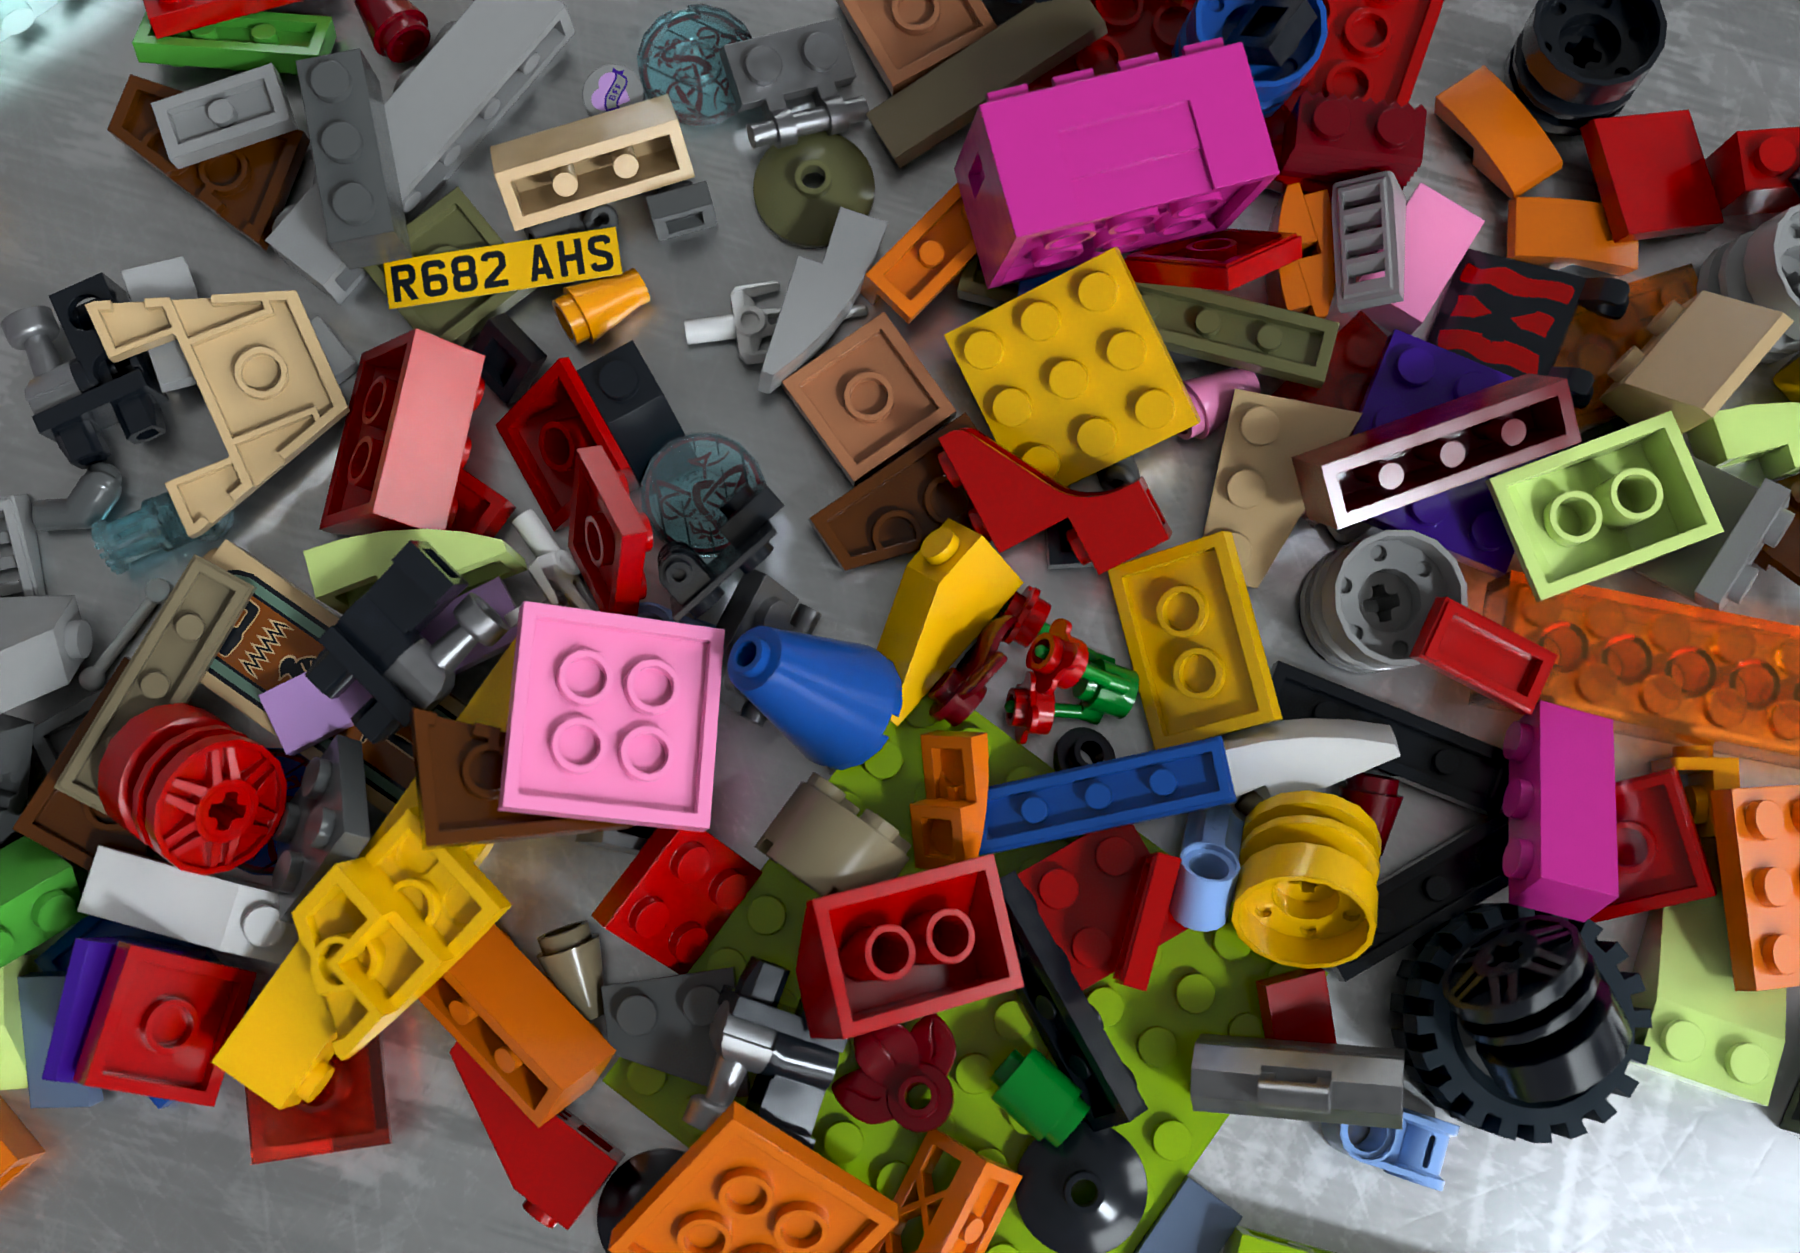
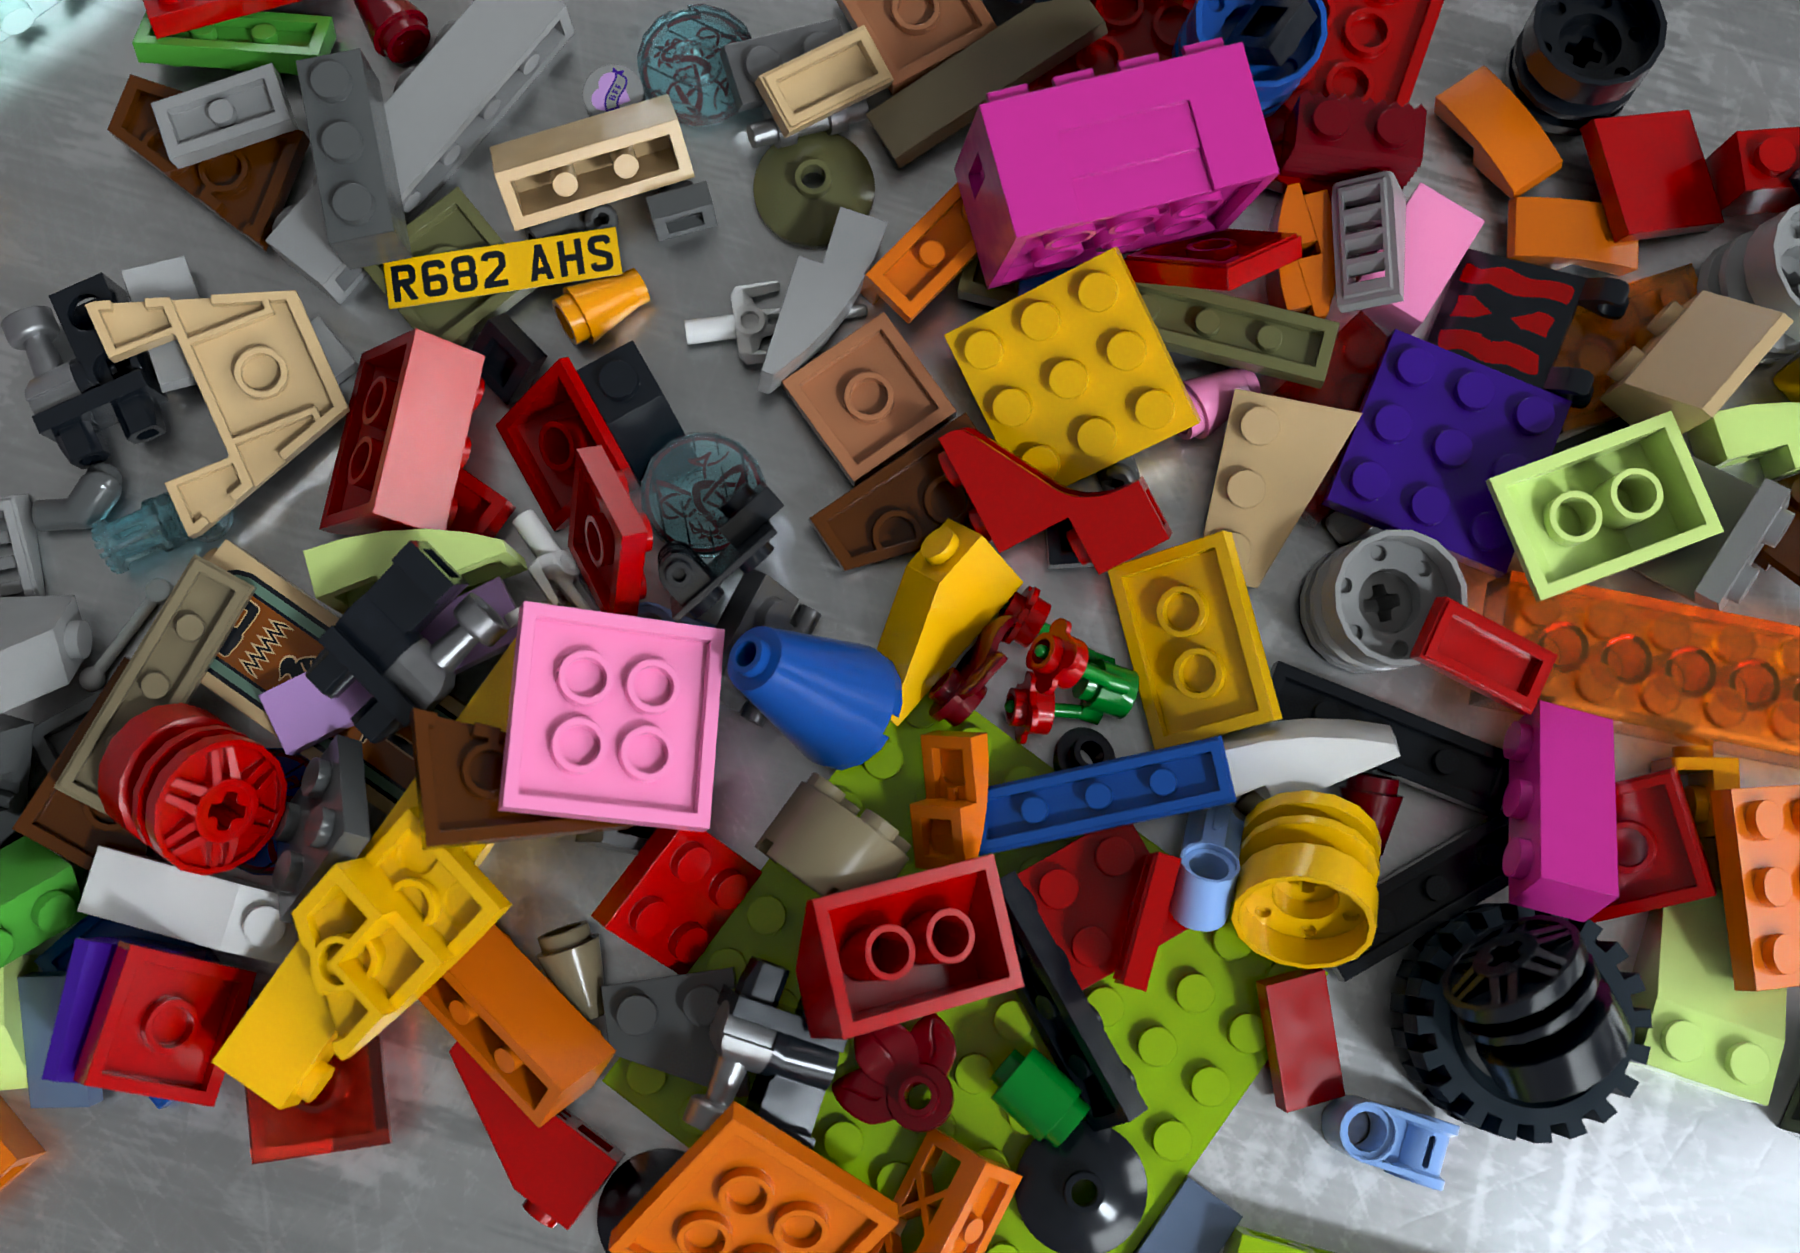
(824, 81): none -> tan tile
(1298, 1080): flat silver piece -> none
(1436, 449): dark red brick -> none

